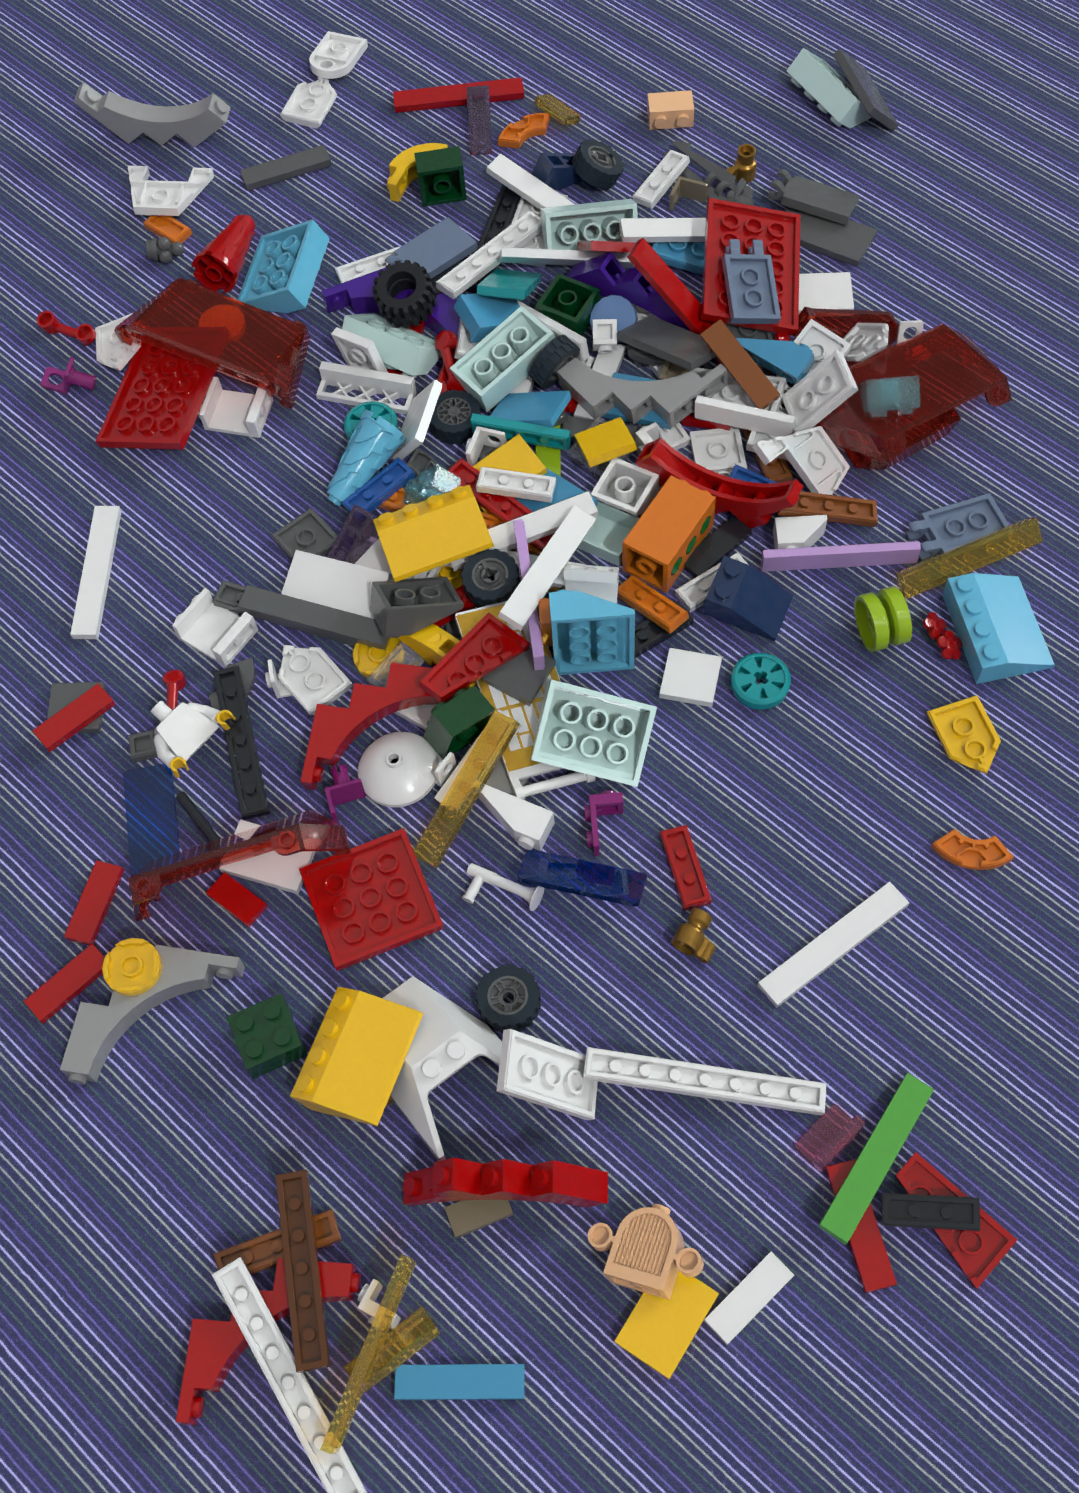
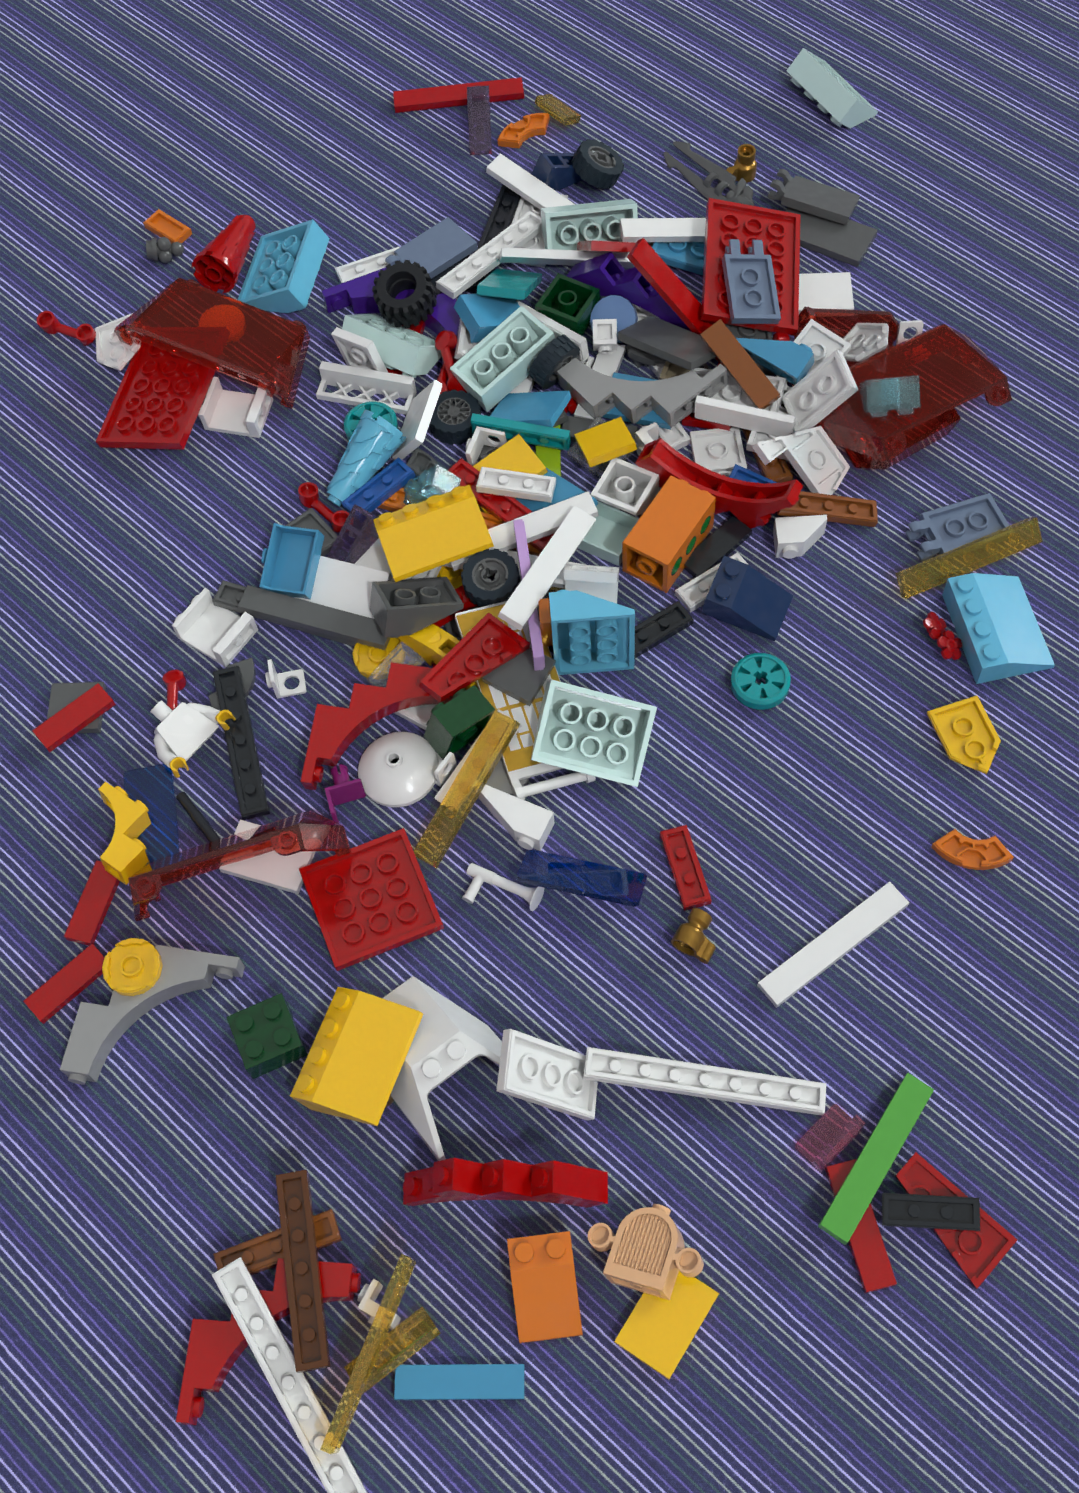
(69, 377): magenta bracket -> none
(96, 572): white tile -> none
(125, 852): none -> yellow arch
(142, 746): dark grey tile -> none
(161, 123): light grey arch -> none
(165, 197): white wing -> none
(236, 899): red tile -> none
(285, 167): dark grey tile -> none
(291, 561): none -> dark azure container
(309, 103): white tile -> none
(309, 498): none -> red bar
(312, 677): white tile -> none
(336, 55): white tile -> none
(404, 169): yellow arch -> none
(440, 176): dark green brick -> none
(476, 1214): dark tan tile -> none
(494, 990): black wheel -> none
(544, 1287): none -> orange slope
(601, 804): magenta bracket -> none
(652, 604): orange tile -> none
(661, 179): white tile -> none
(670, 110): light nougat brick -> none
(689, 189): dark tan bracket -> none
(690, 677): white tile -> none
(748, 1298): white tile -> none
(840, 556): lavender tile -> none
(866, 90): dark grey tile -> none
(883, 619): lime wheel -> none

